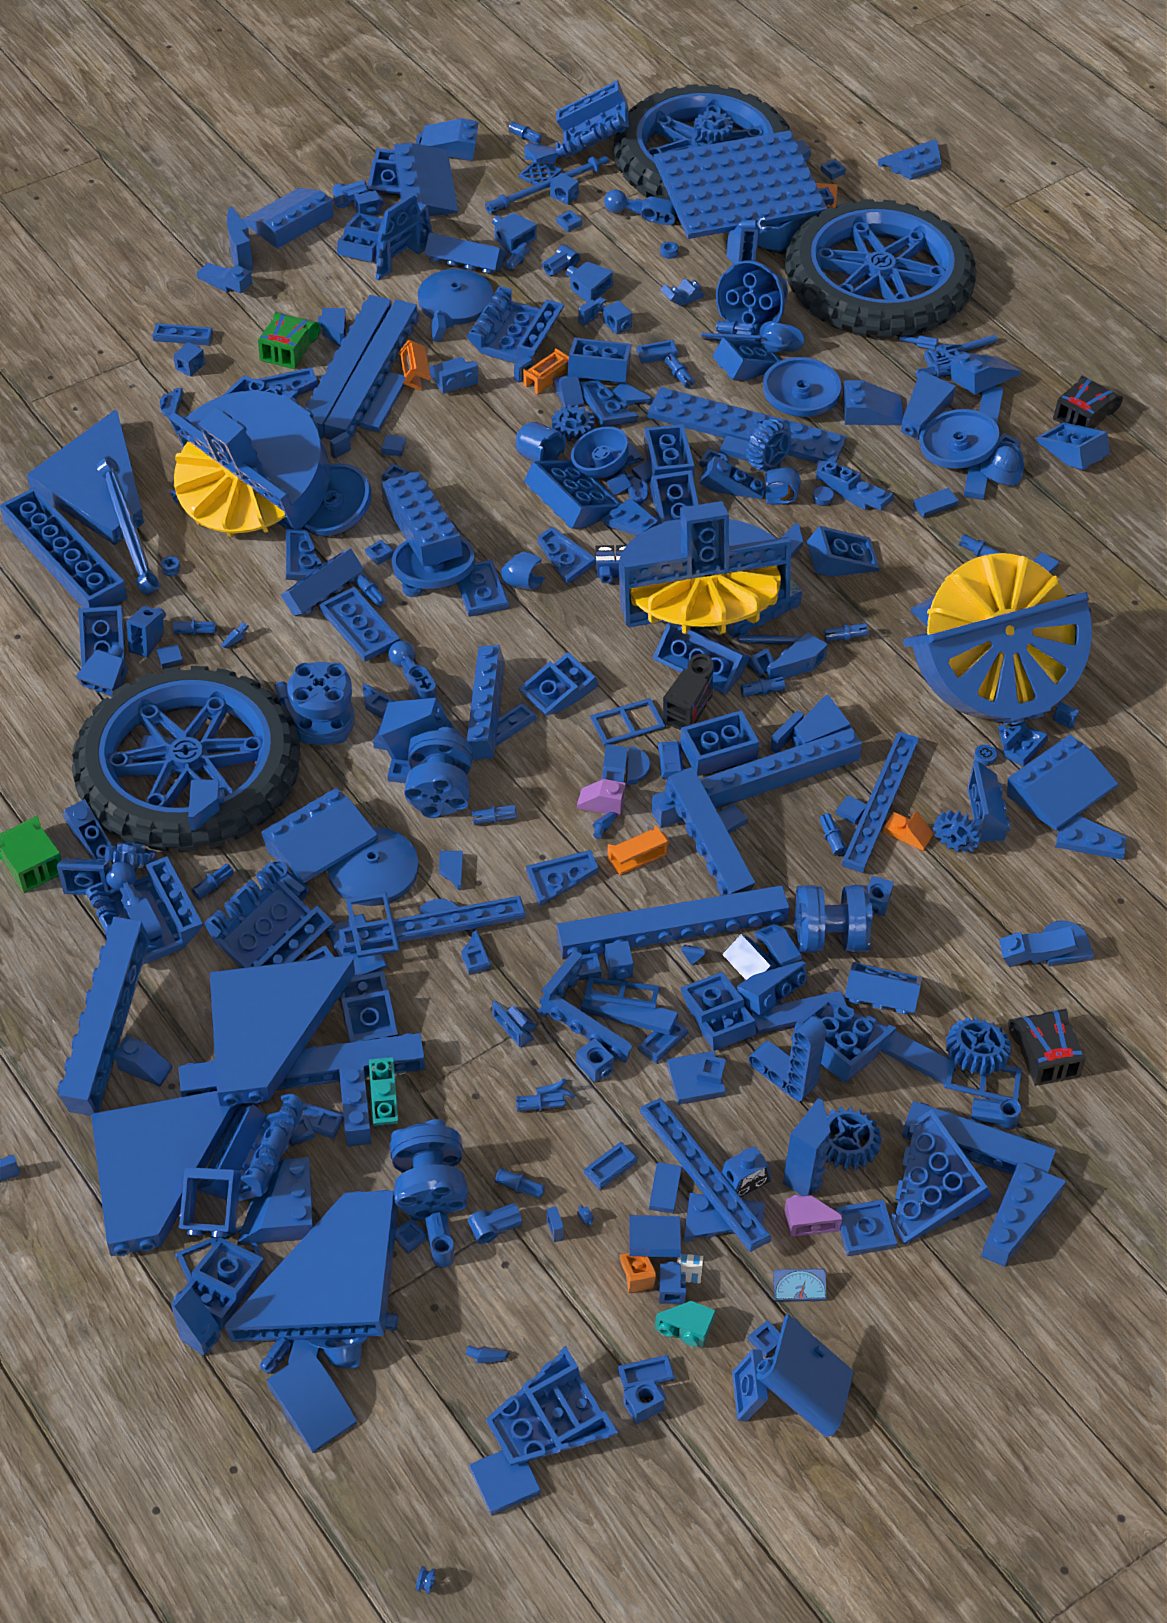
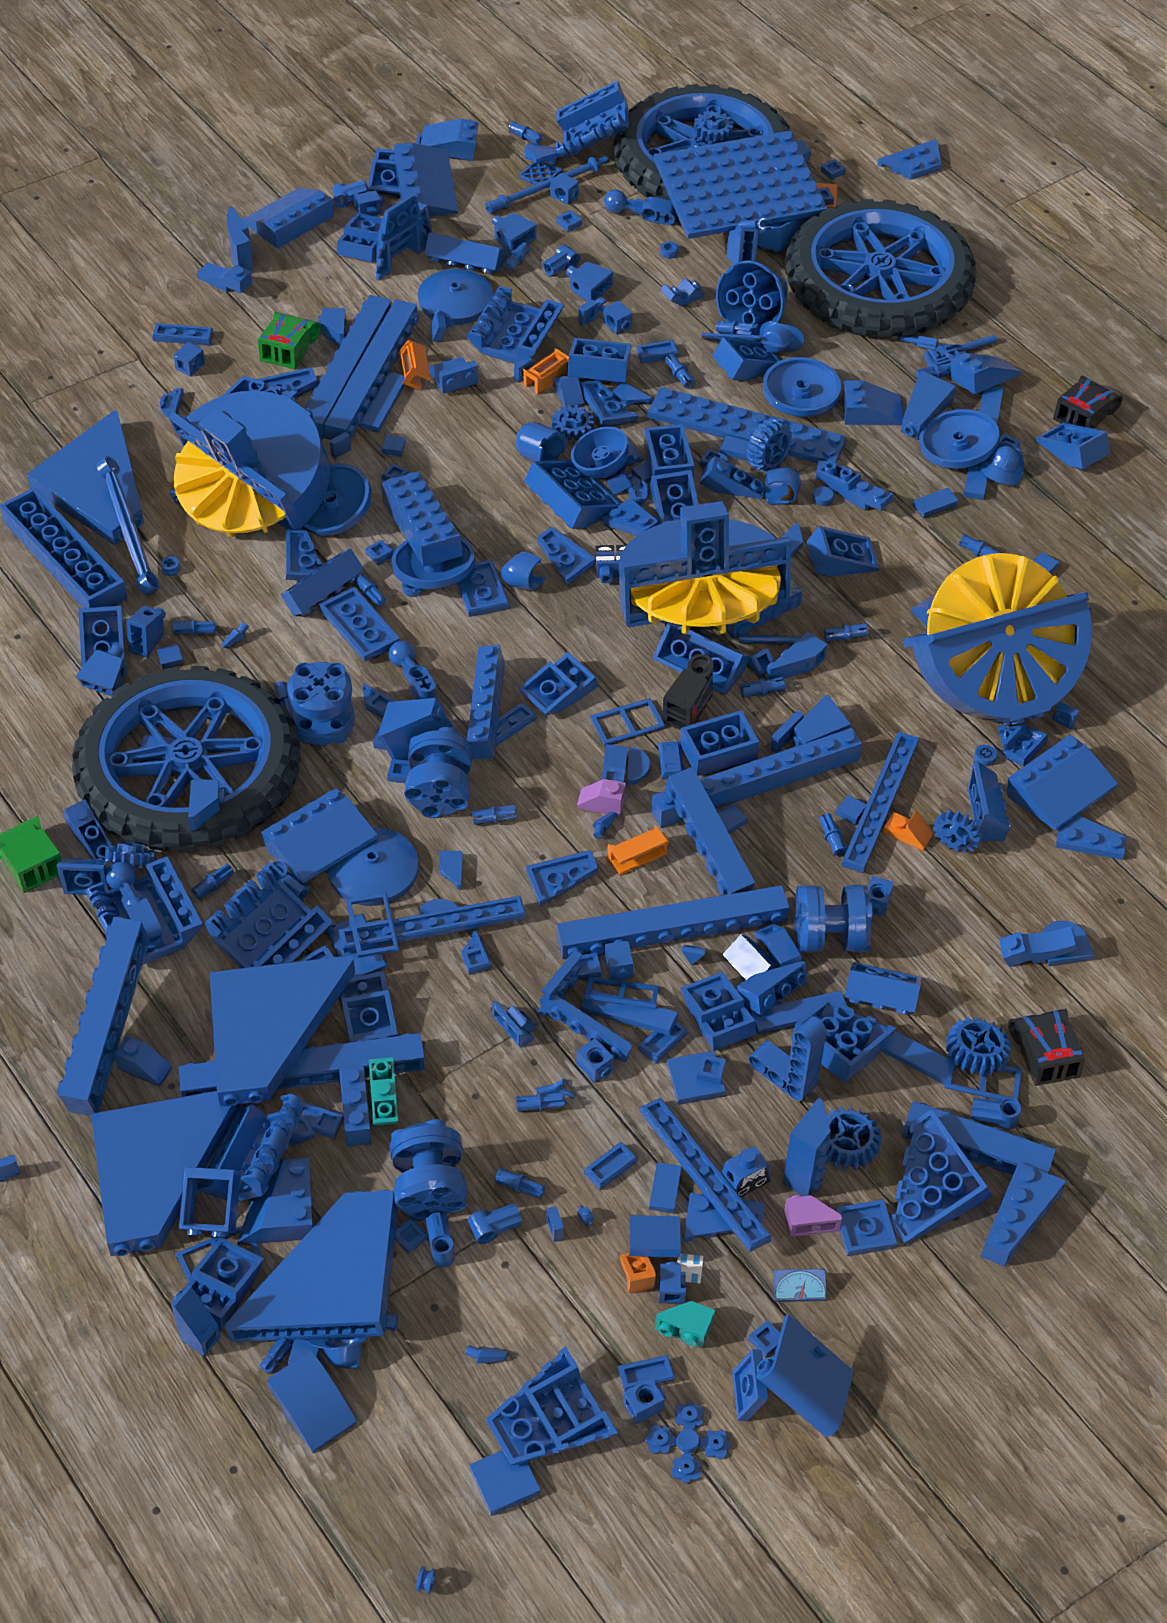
(687, 1442): none -> blue plant

